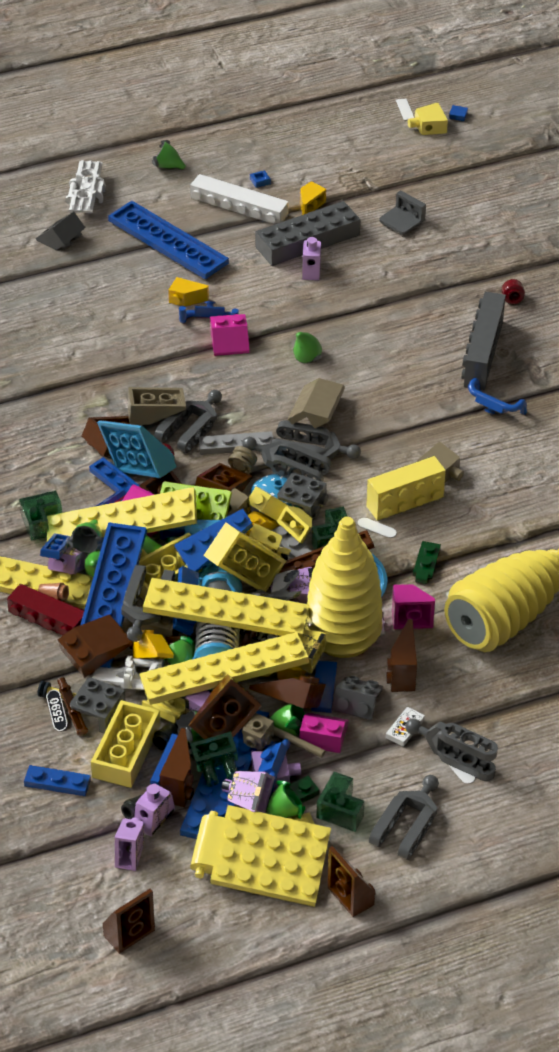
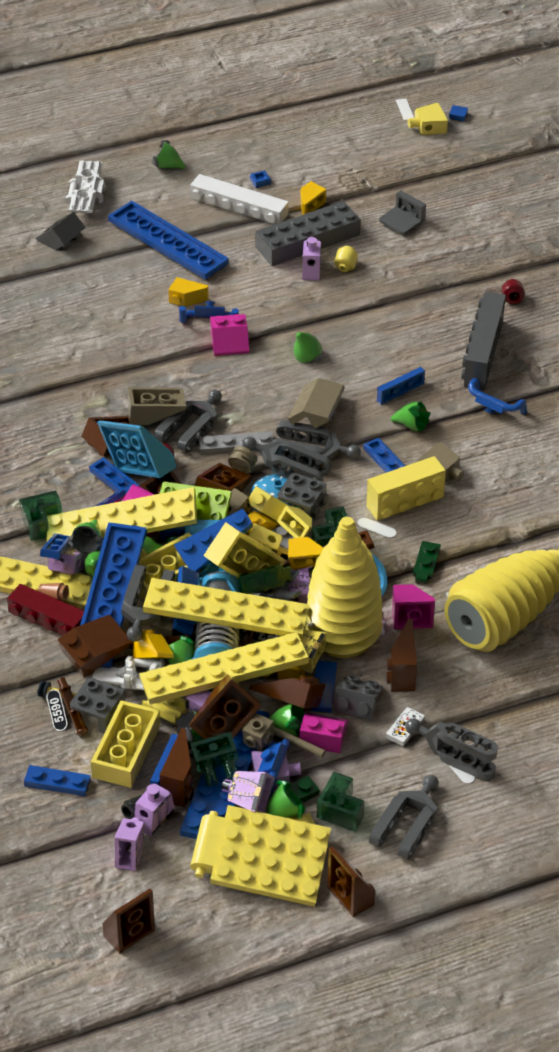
(163, 735): pearl dark grey cone -> none
(264, 579): none -> dark green hinge
(303, 552): none -> yellow slope
(346, 258): none -> light yellow head
(382, 455): none -> blue tile
(400, 385): none -> blue plate
(412, 416): none -> hat

